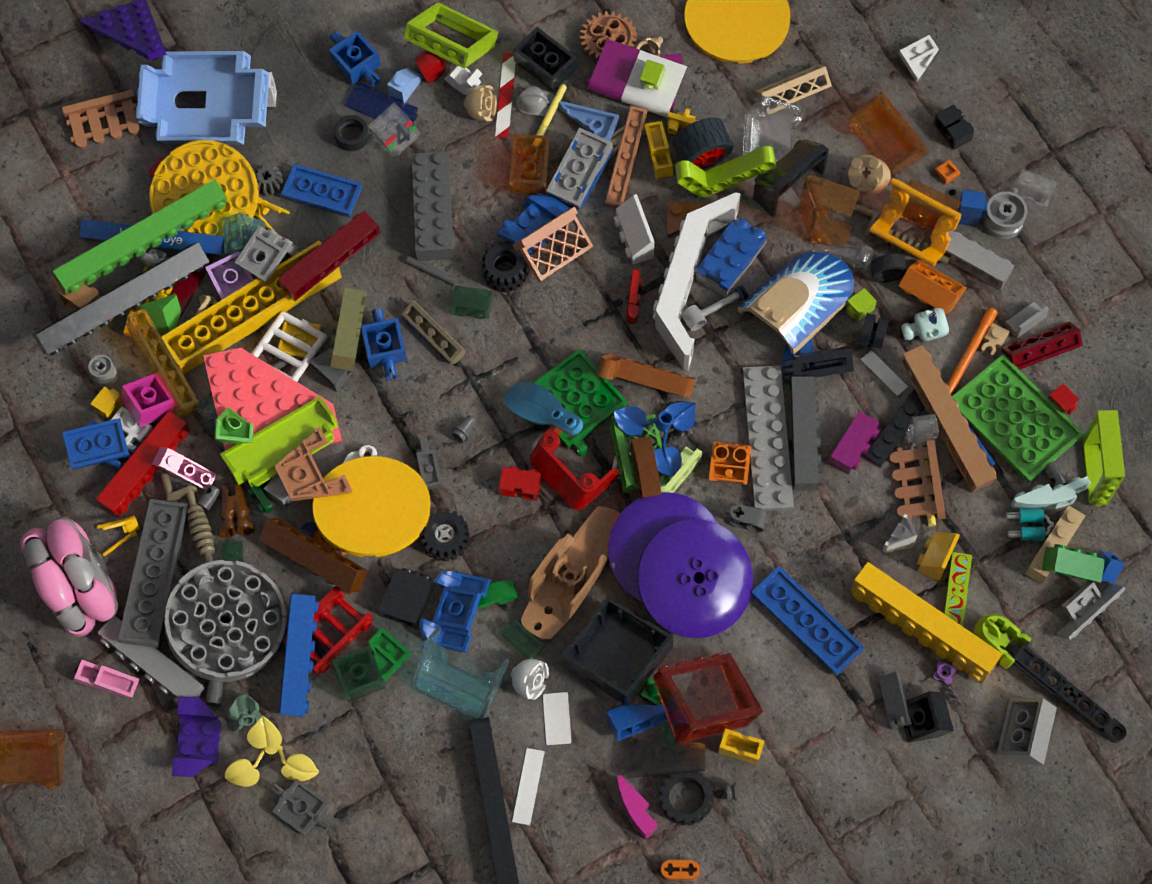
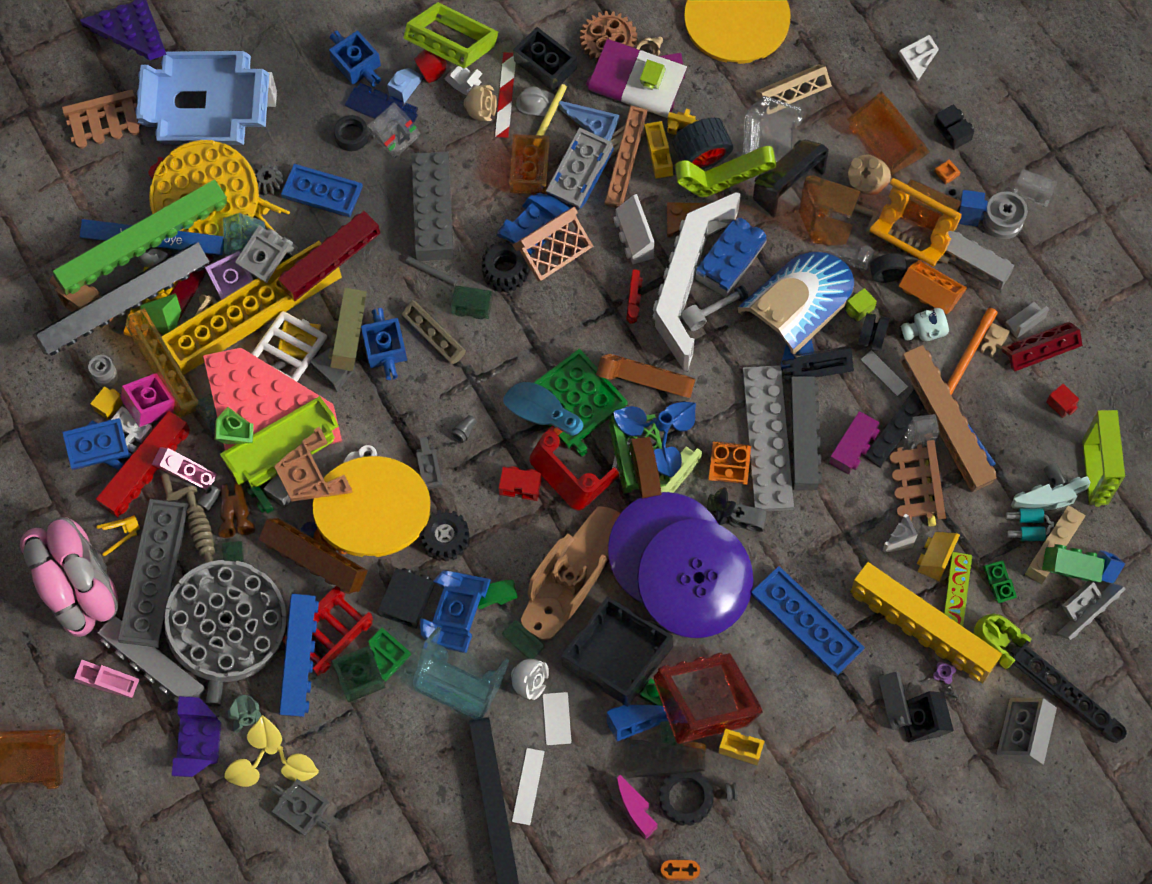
(720, 506): none -> black plate
(999, 581): none -> green slope
(1016, 418): bright green plate -> none

